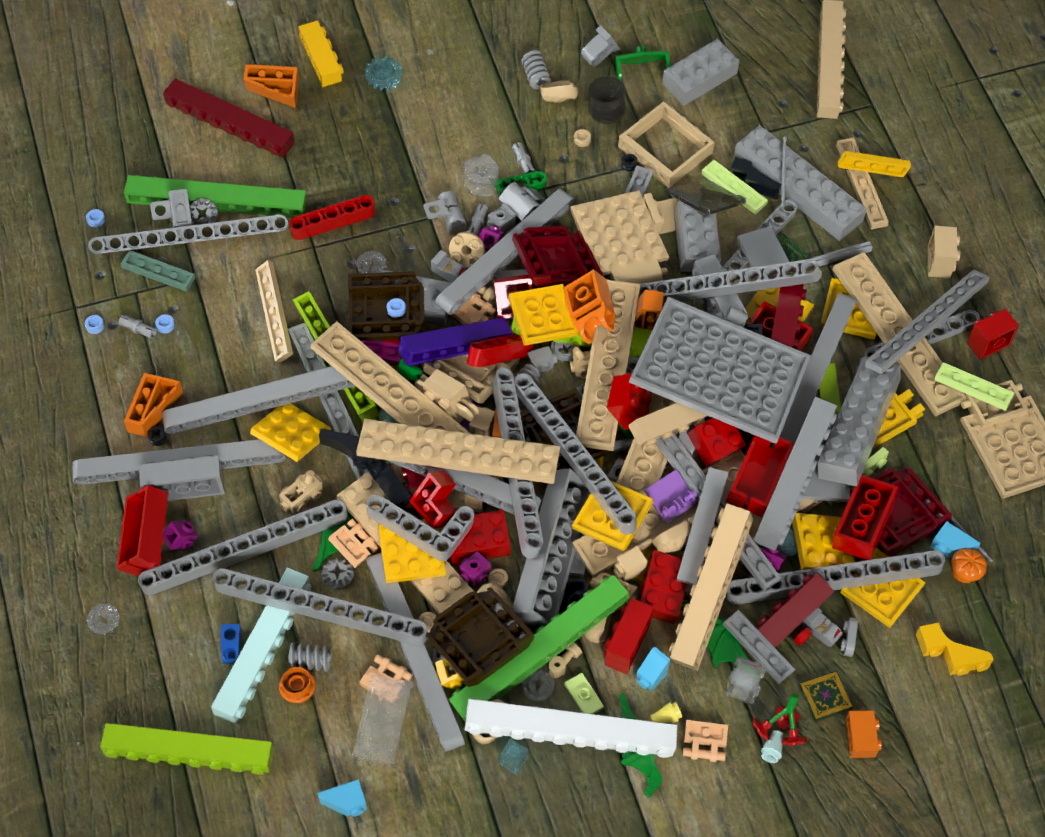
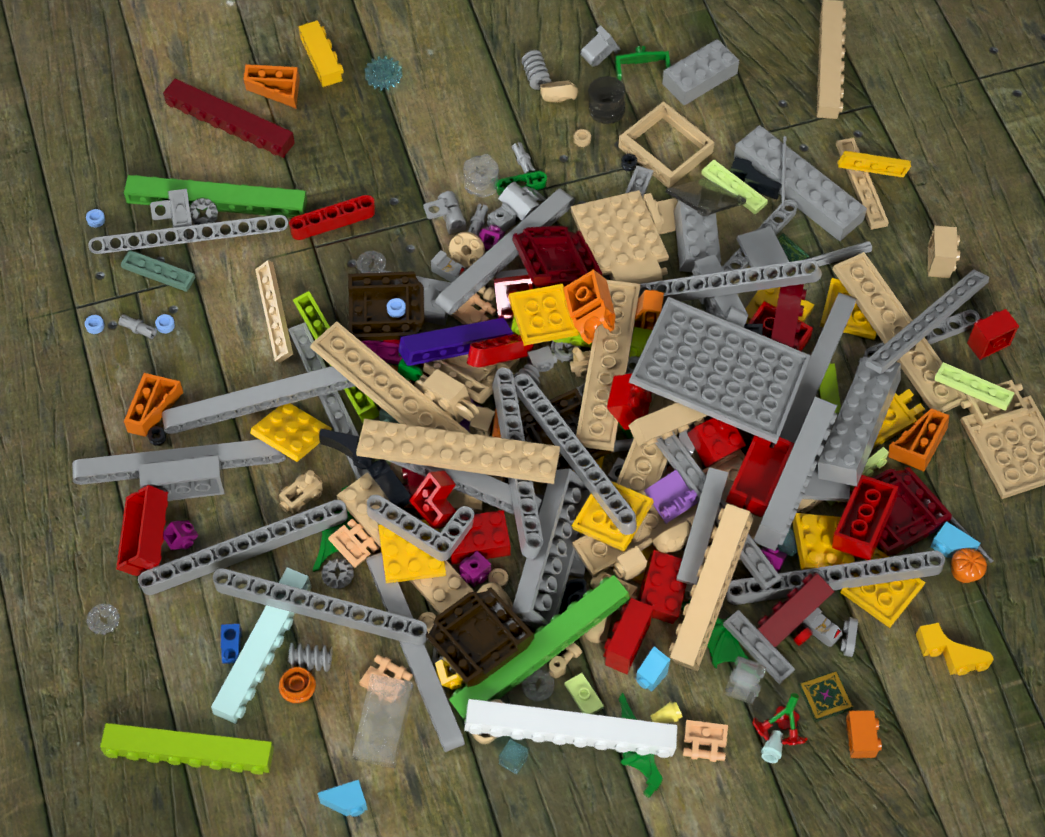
(921, 440): none -> orange wedge

